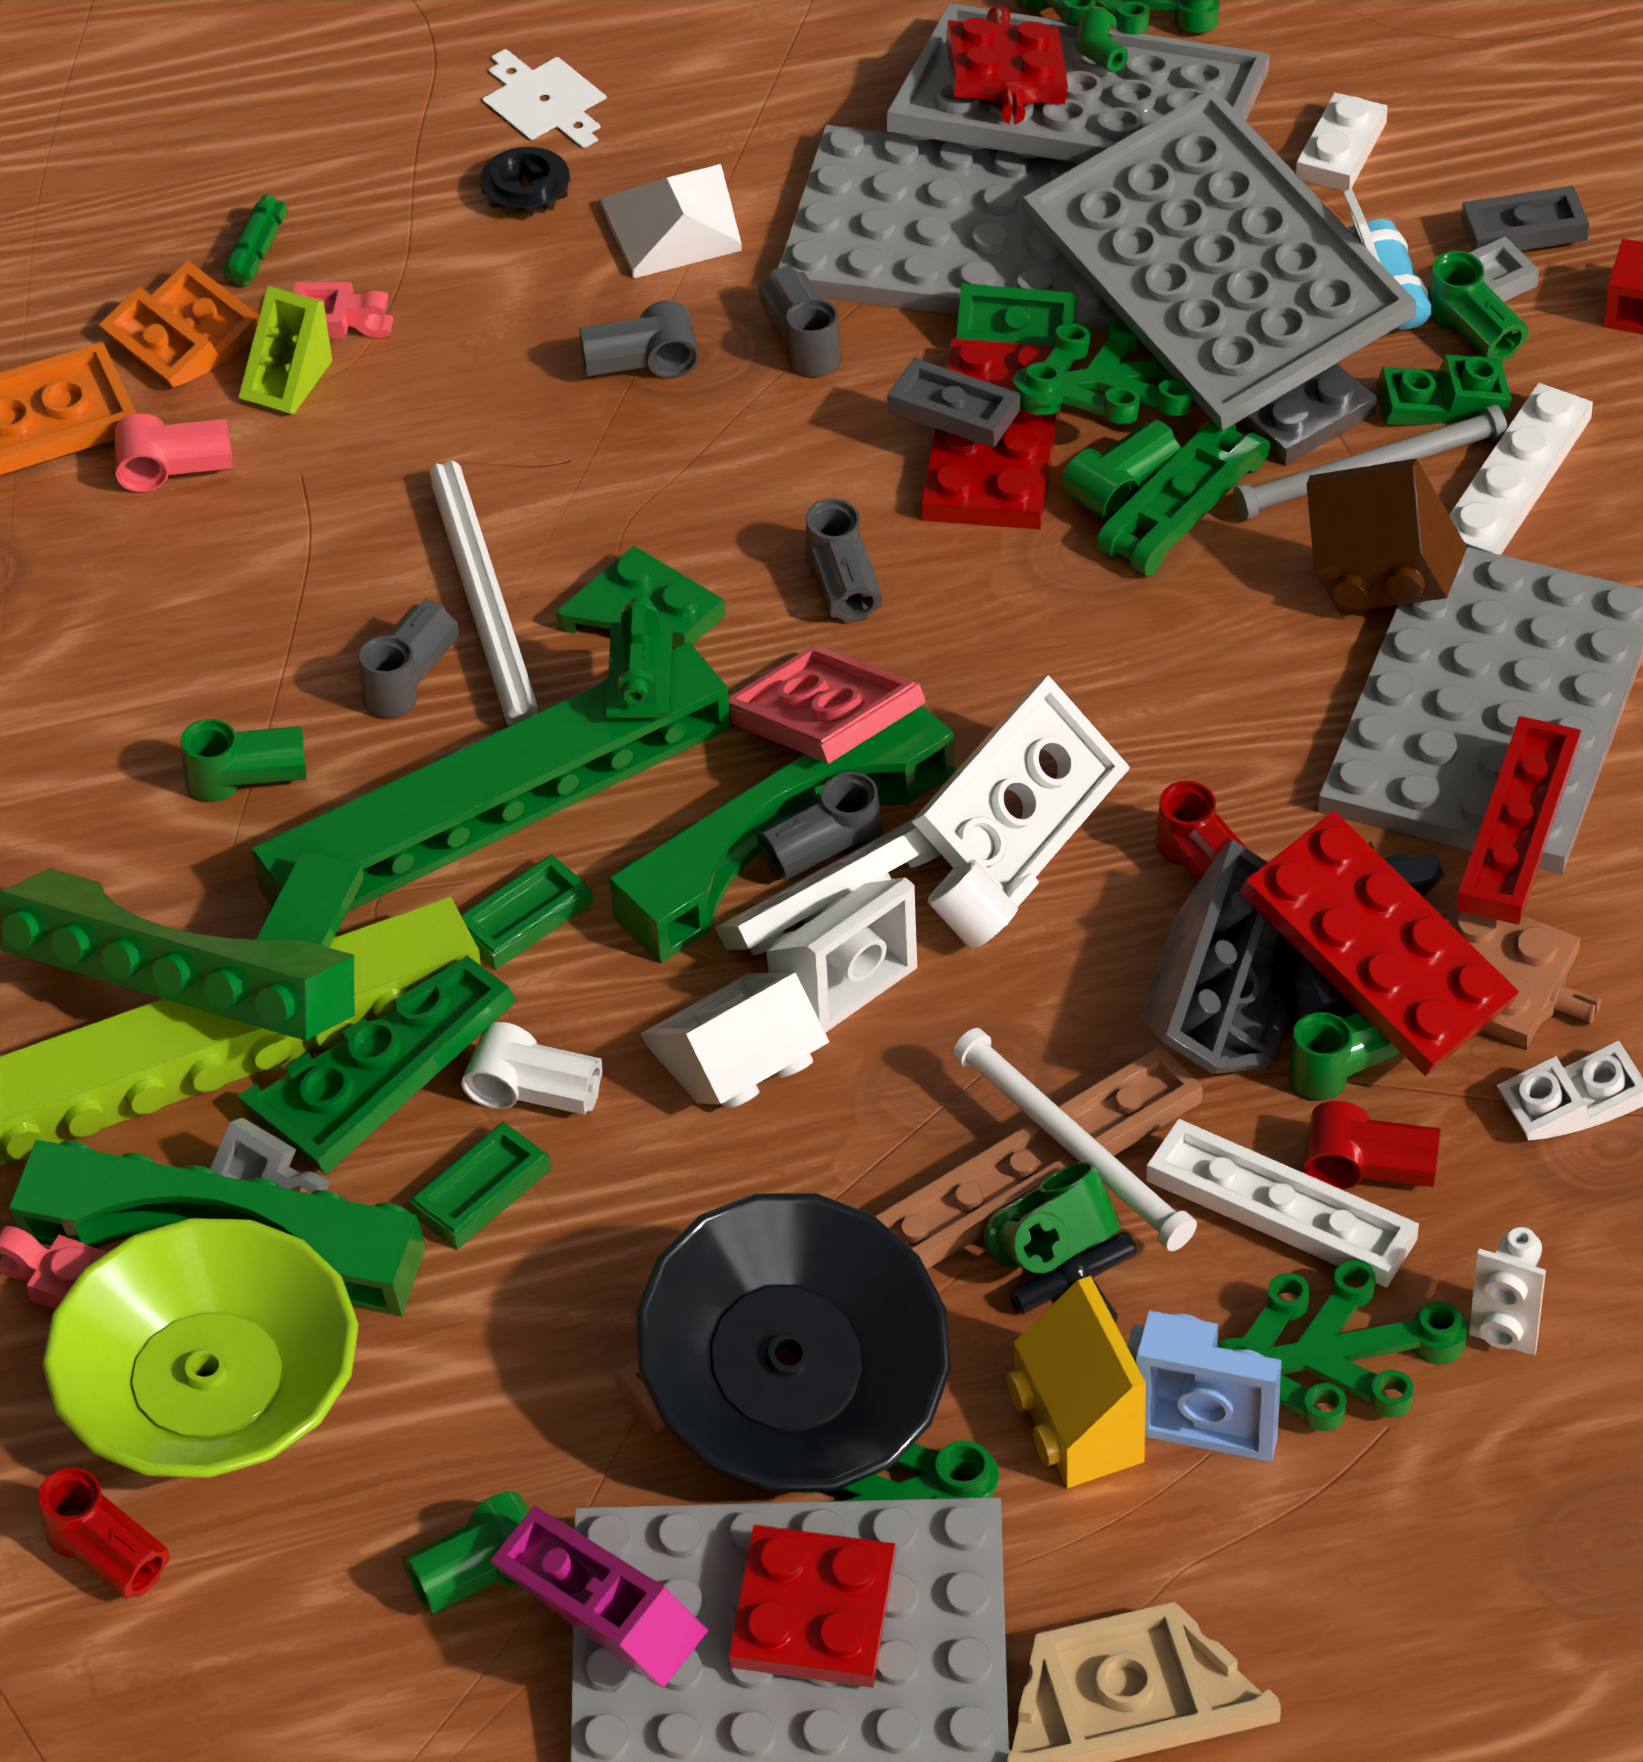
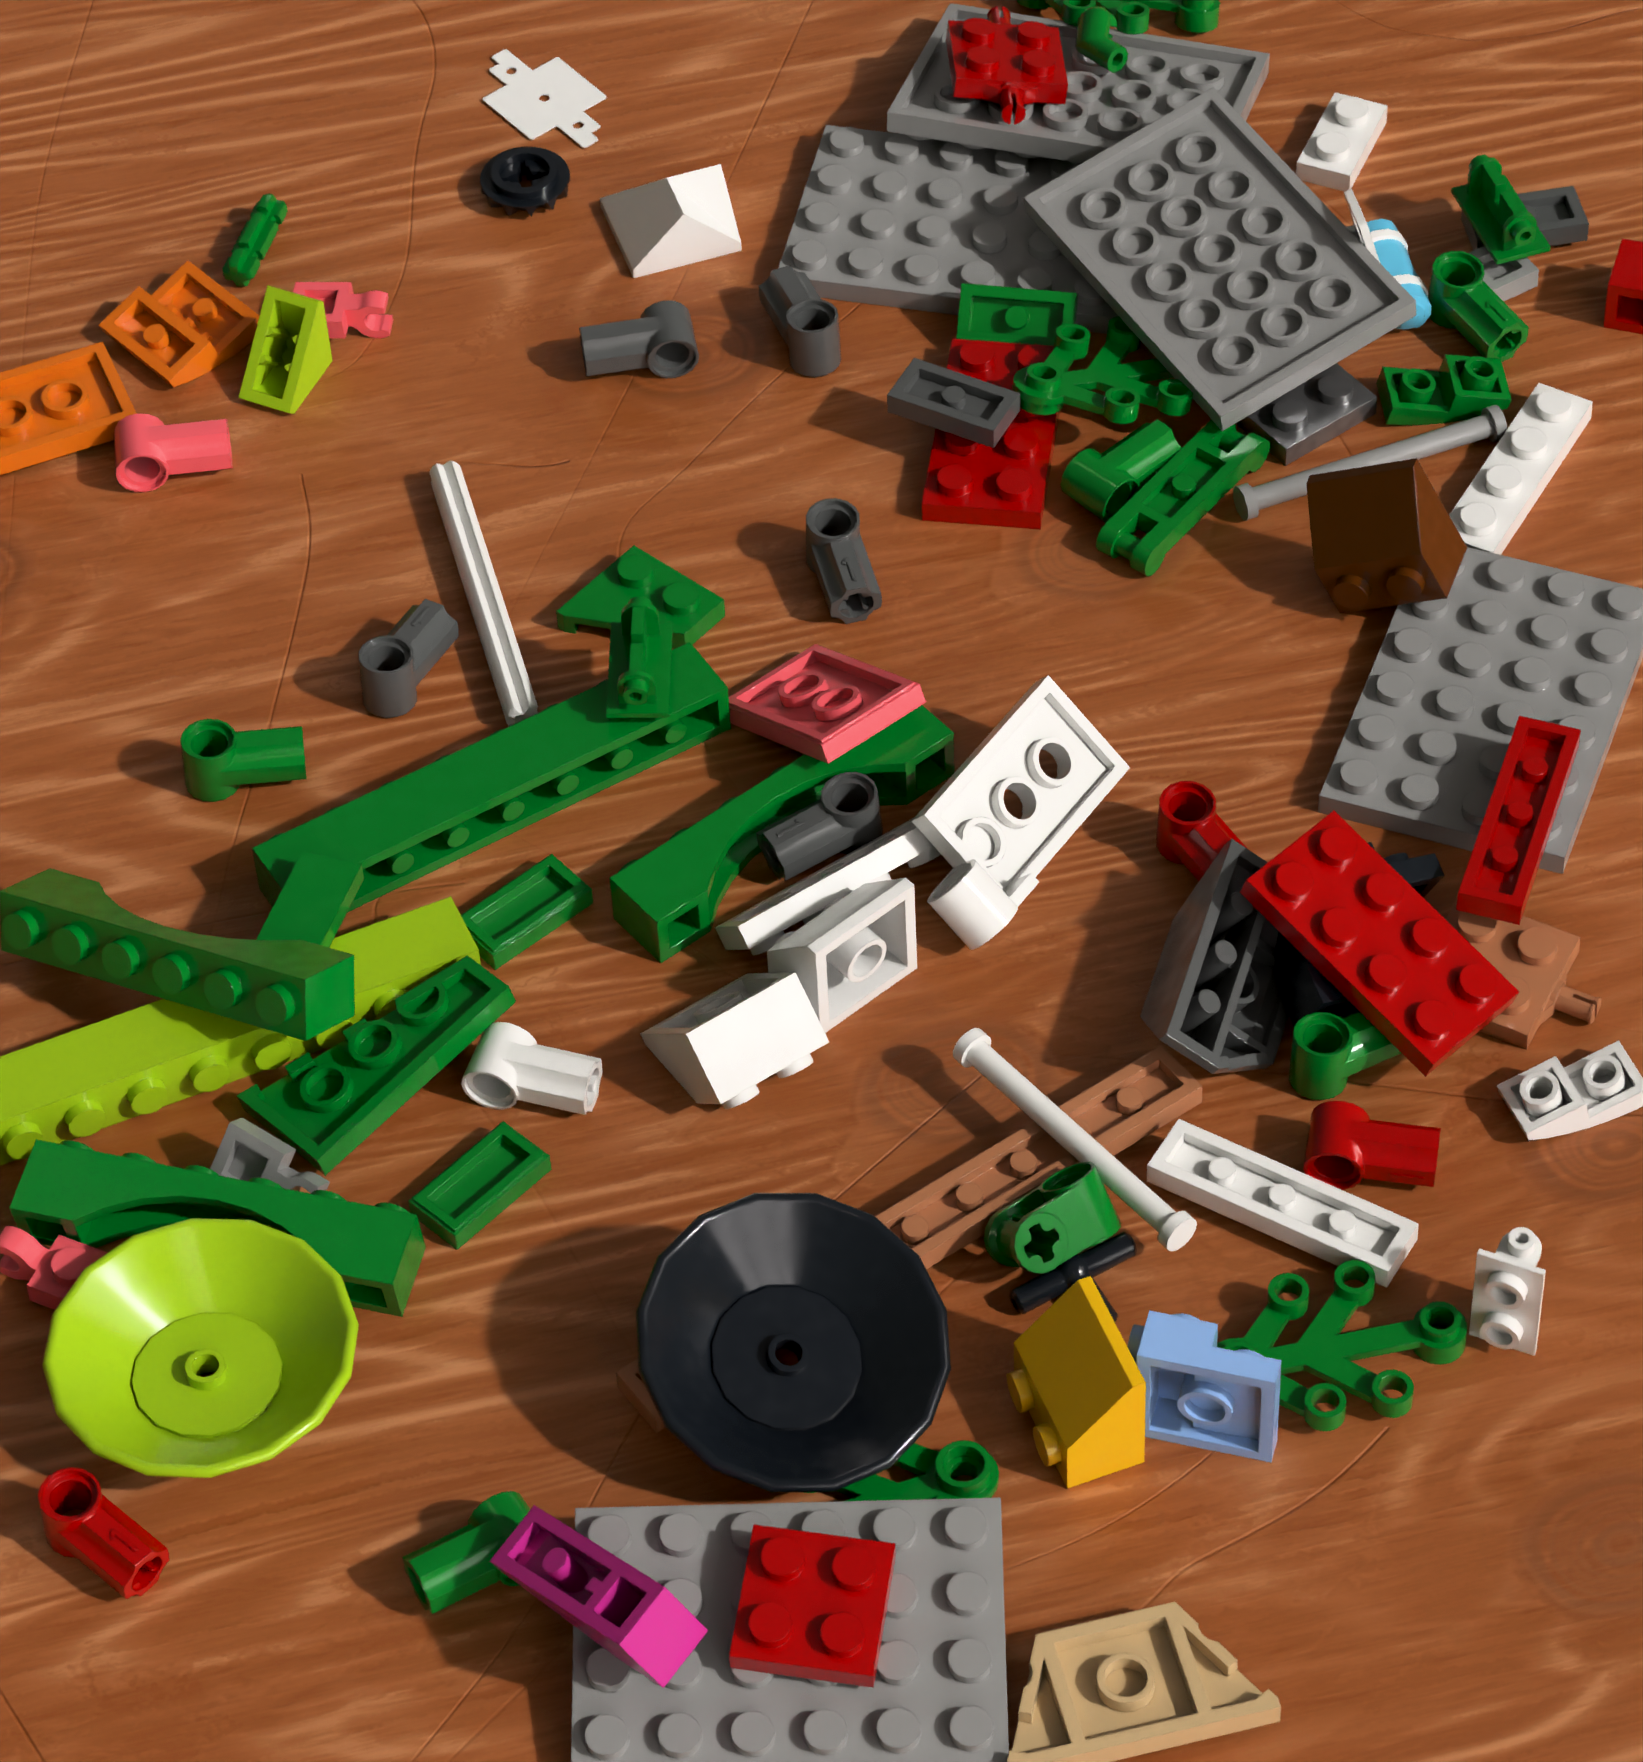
(1498, 213): none -> green hinge

